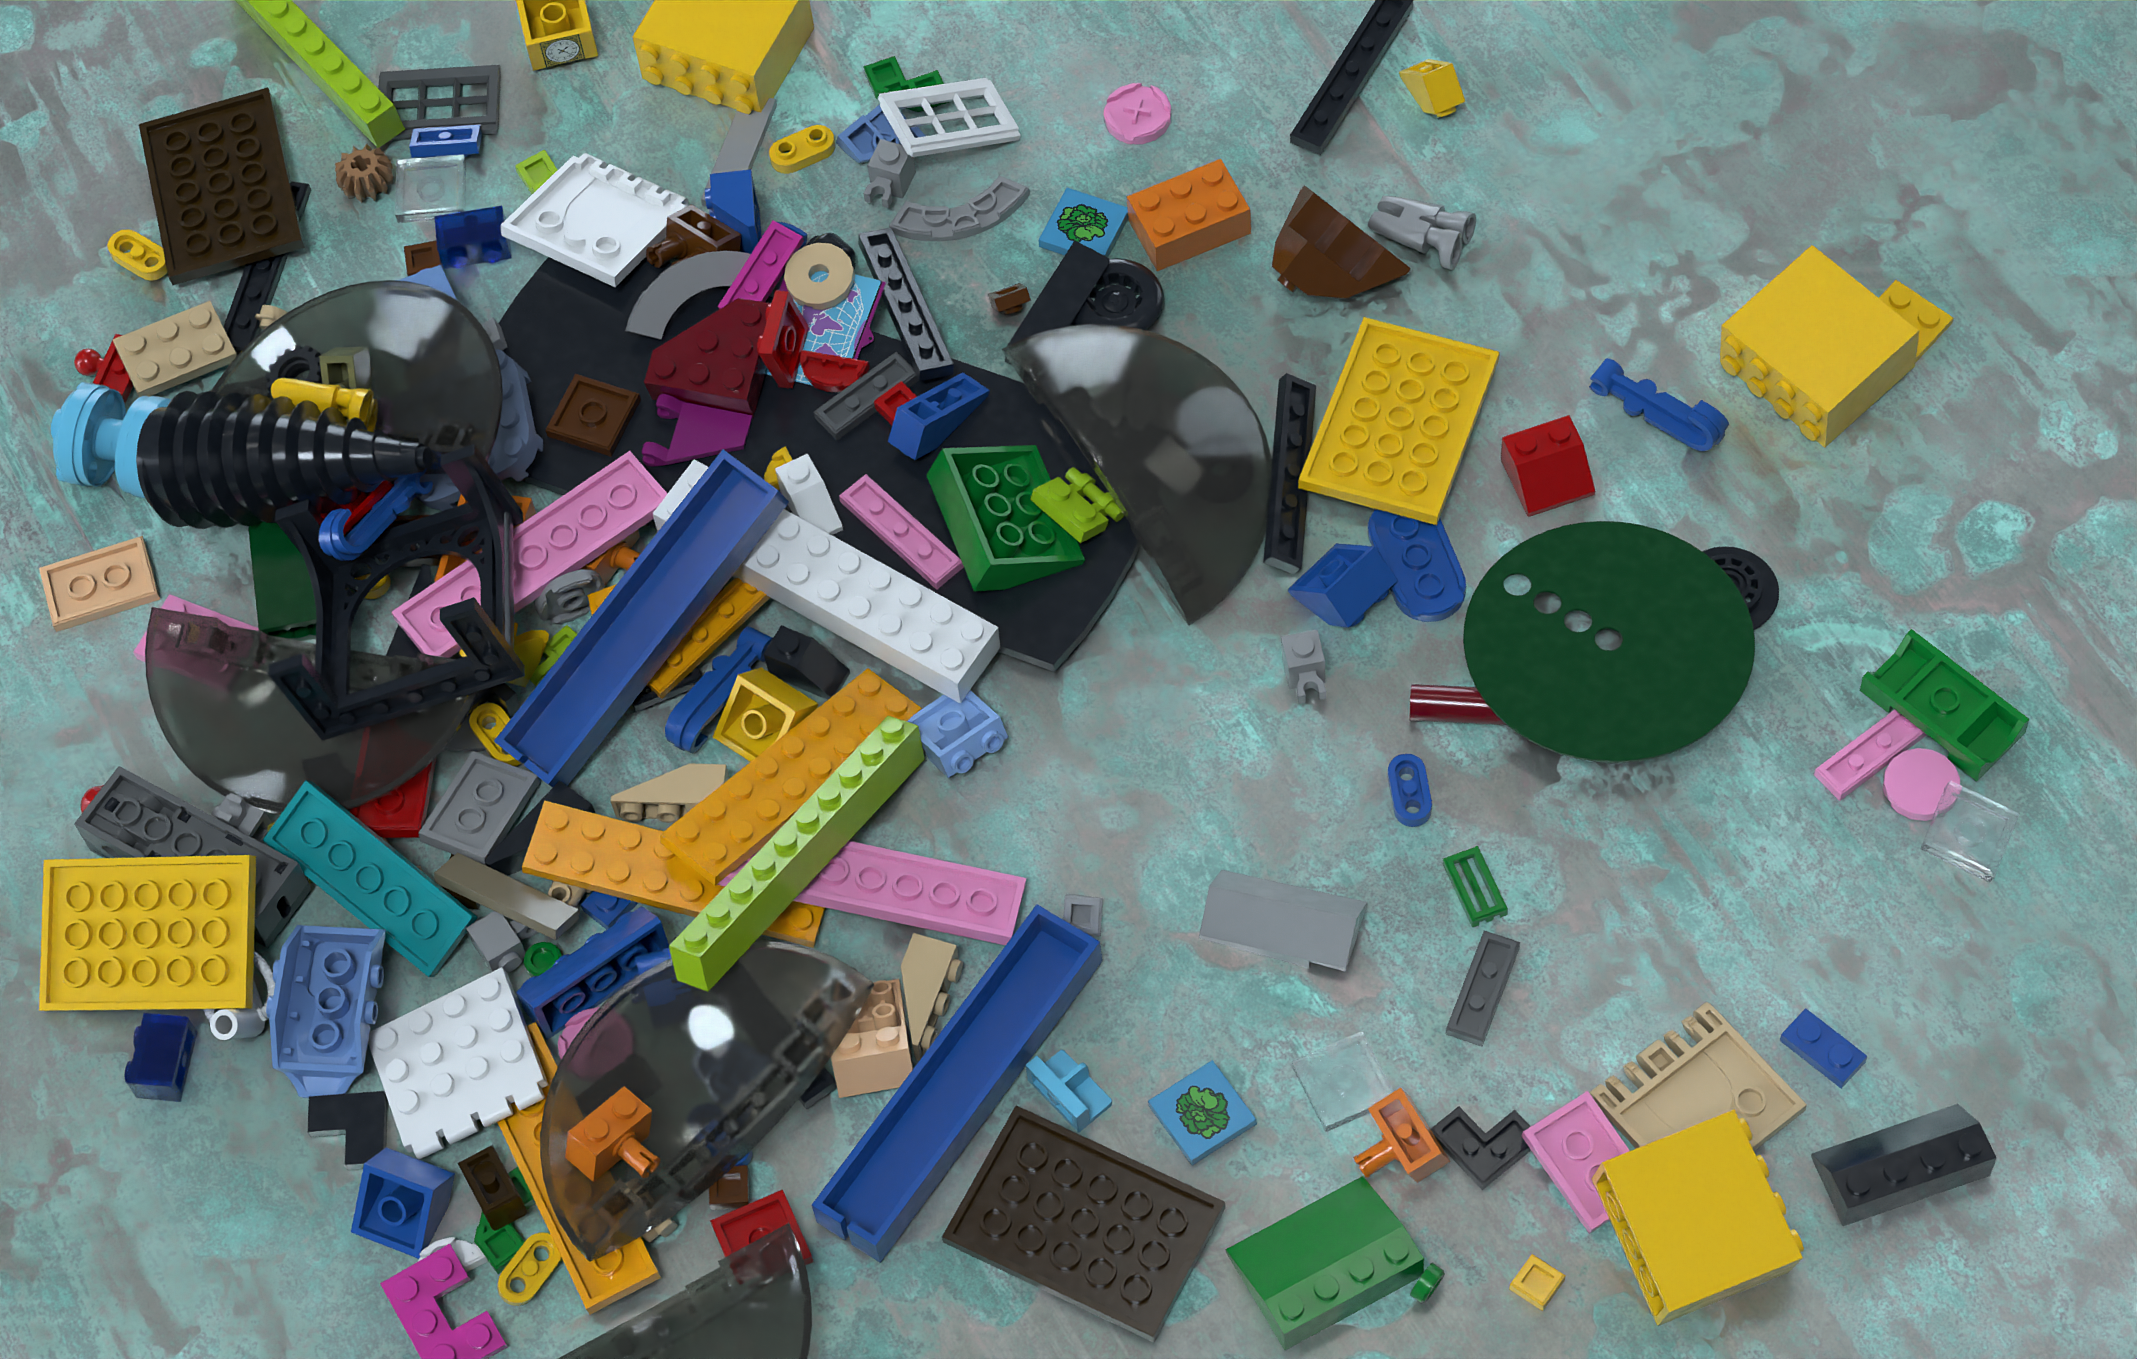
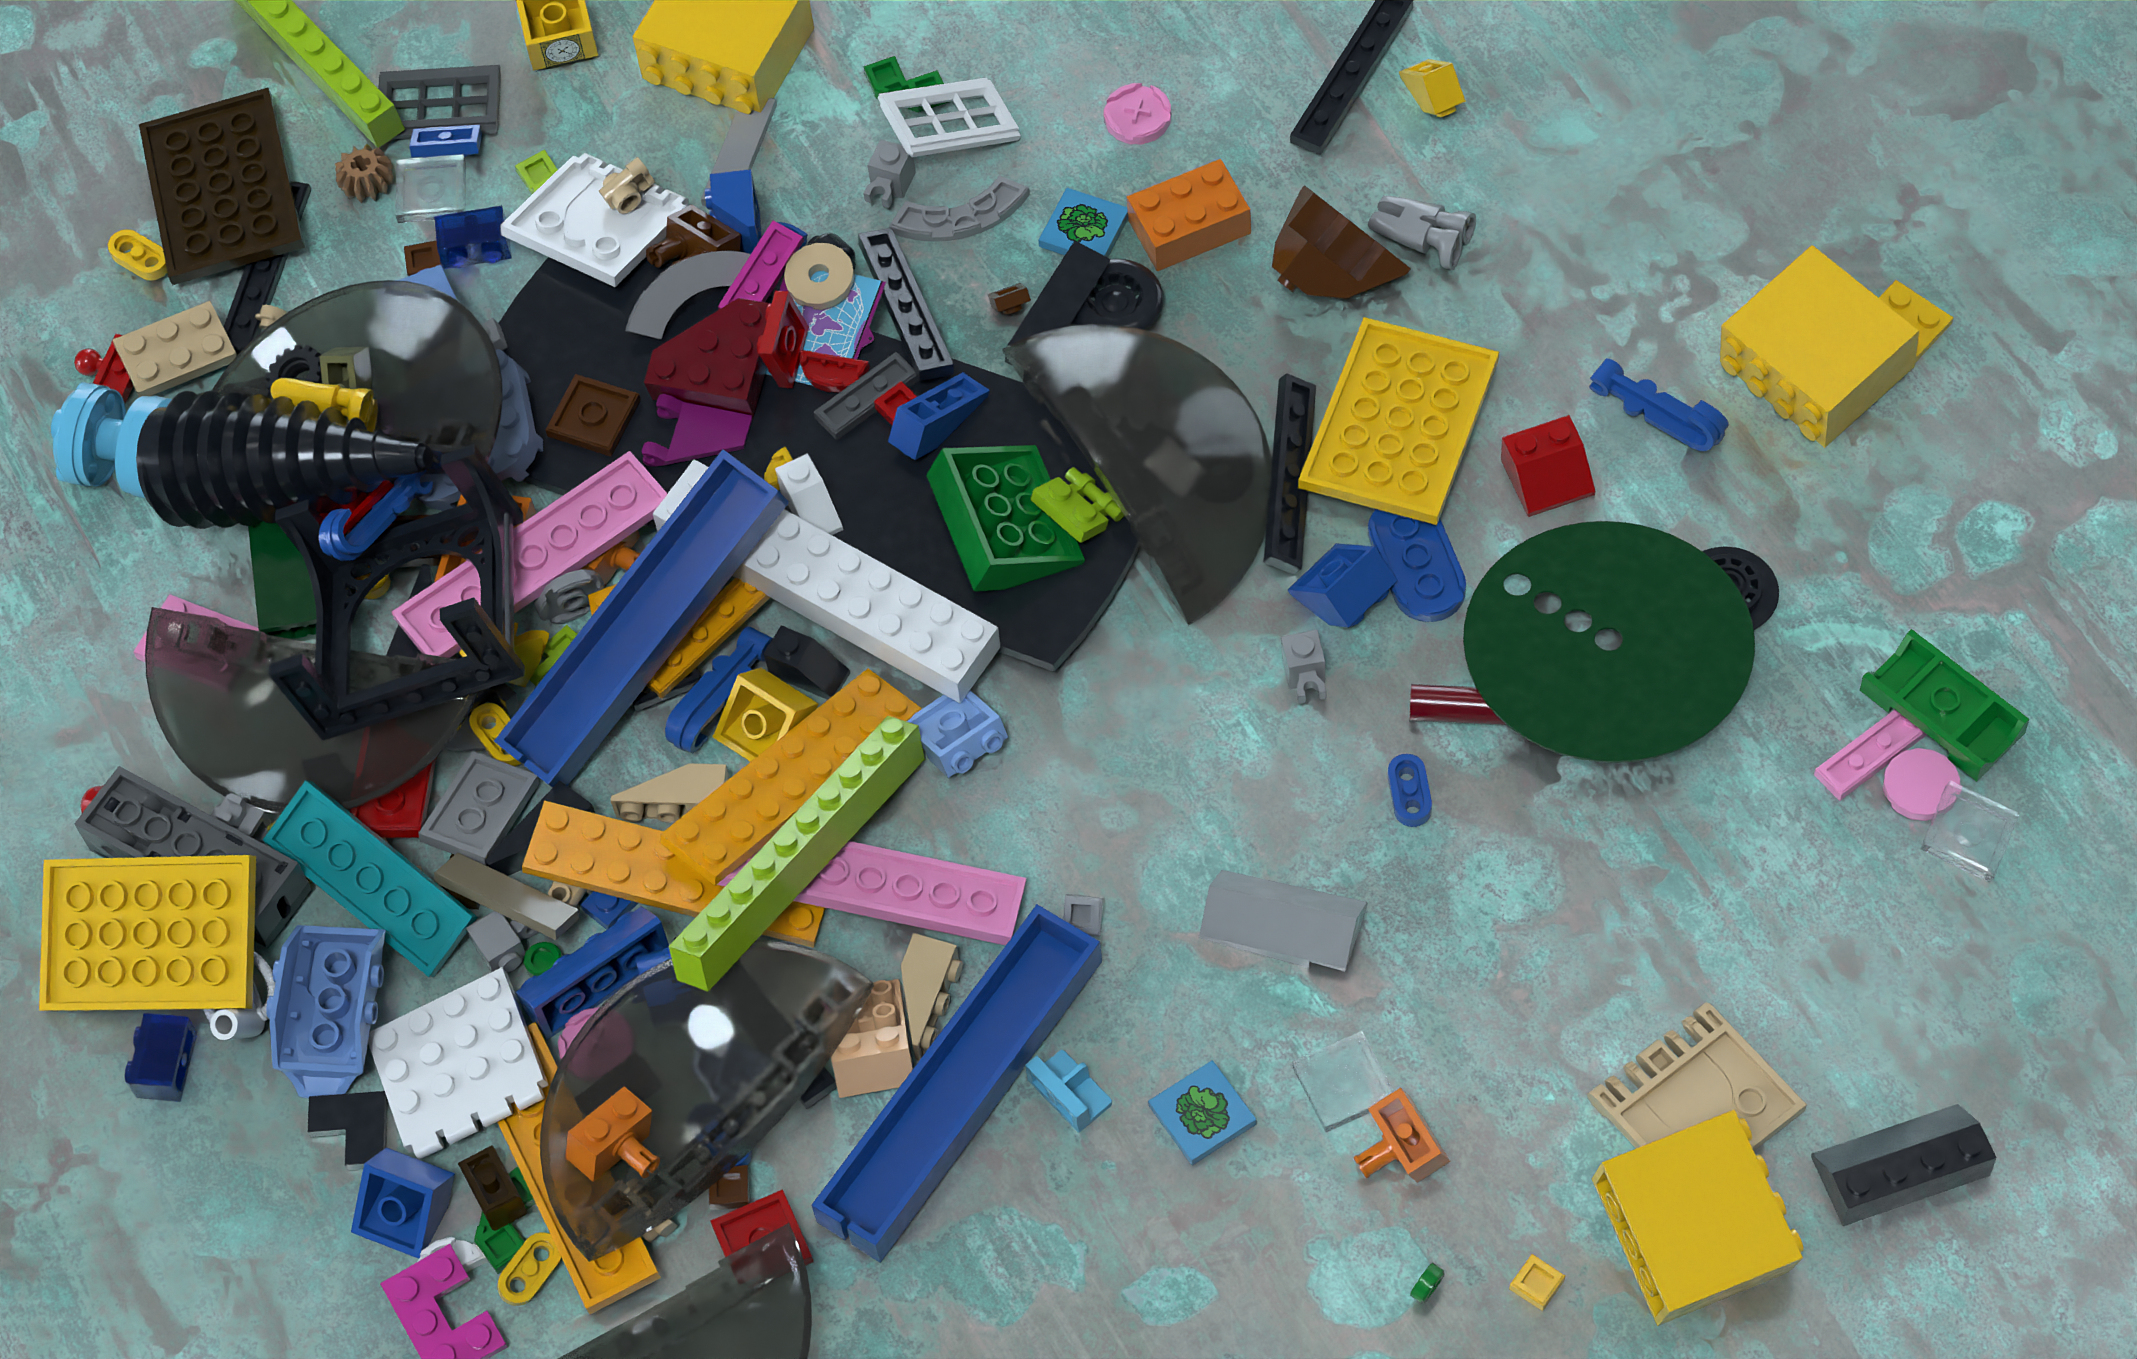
(99, 583): light nougat tile -> none
(623, 188): none -> tan plate
(802, 148): yellow plate -> none
(865, 133): medium blue slope -> none
(901, 531): bright pink tile -> none
(1084, 1223): dark brown plate -> none
(1326, 1262): green slope -> none
(1480, 1153): black tile -> none
(1482, 988): dark grey tile -> none
(1486, 913): green tile -> none
(1571, 1148): bright pink plate -> none
(1823, 1048): blue plate -> none

